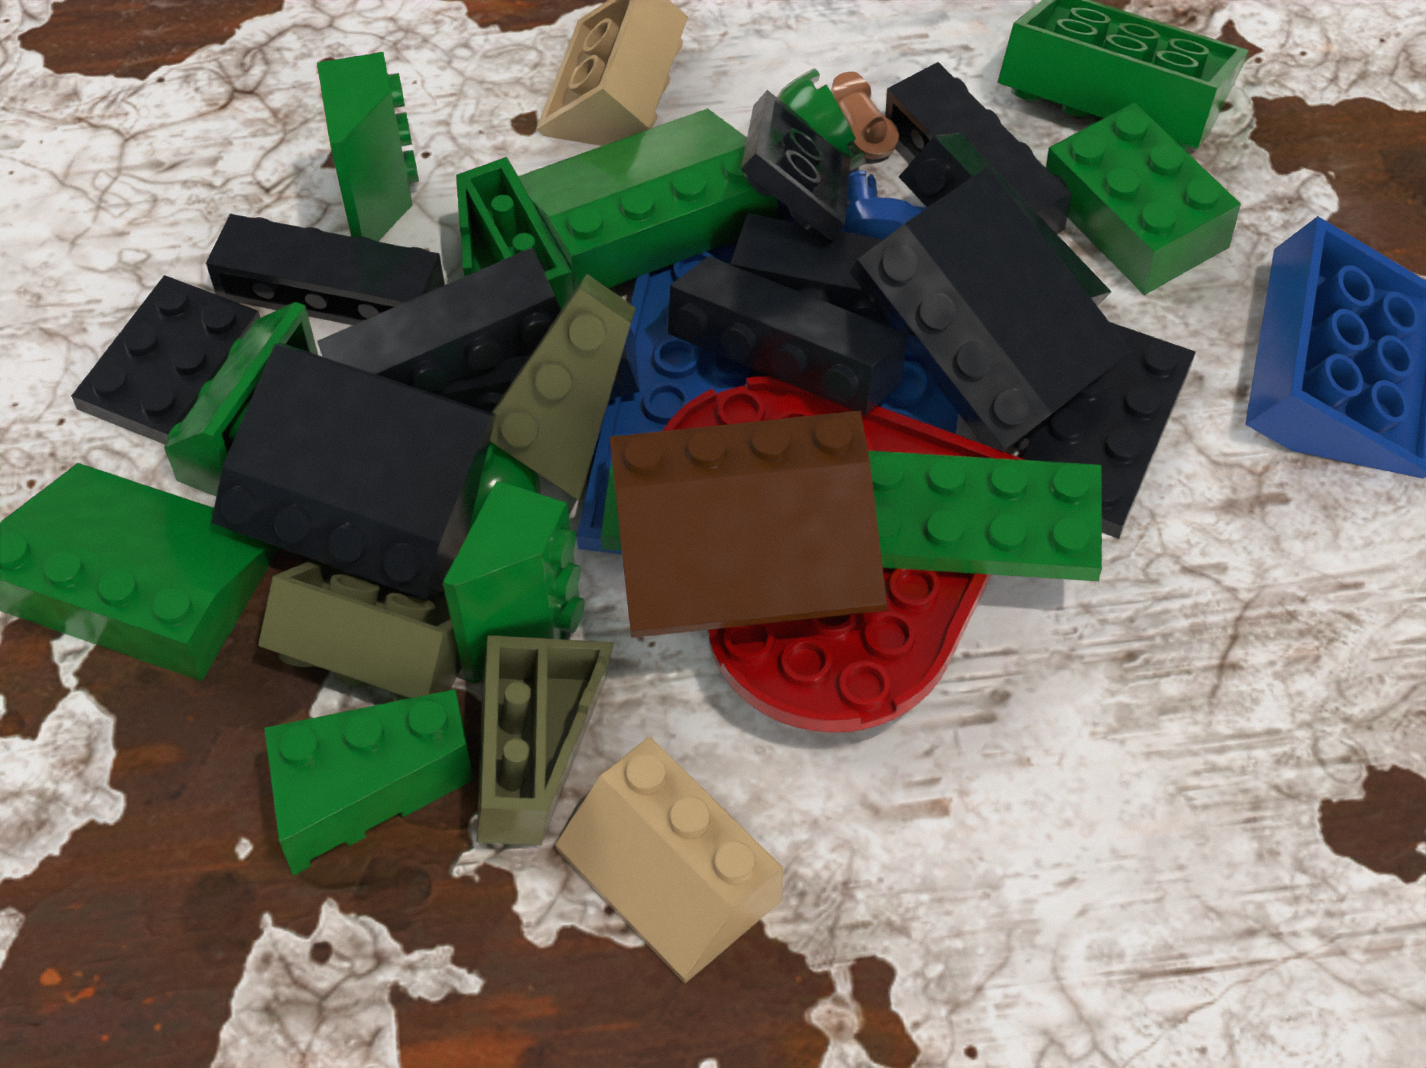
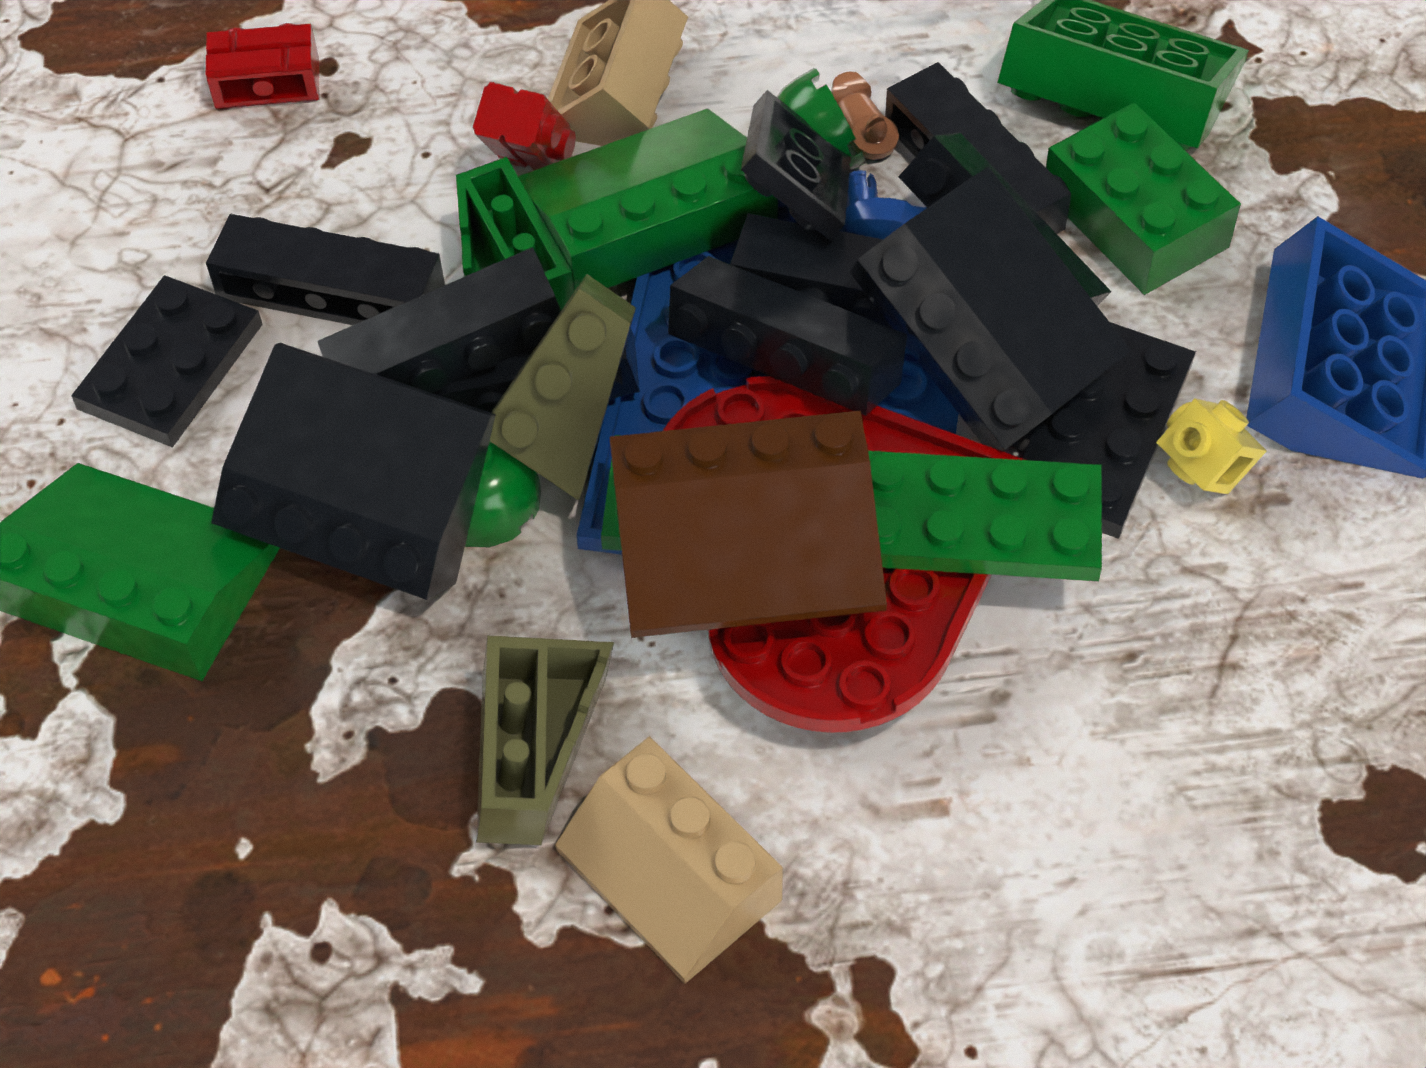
(205, 436): green slope -> none
(262, 65): none -> red brick
(361, 631): olive slope -> none
(362, 767): green wedge -> none
(368, 141): green slope -> none
(513, 575): green slope -> none
(522, 127): none -> red brick
(1210, 445): none -> light yellow brick

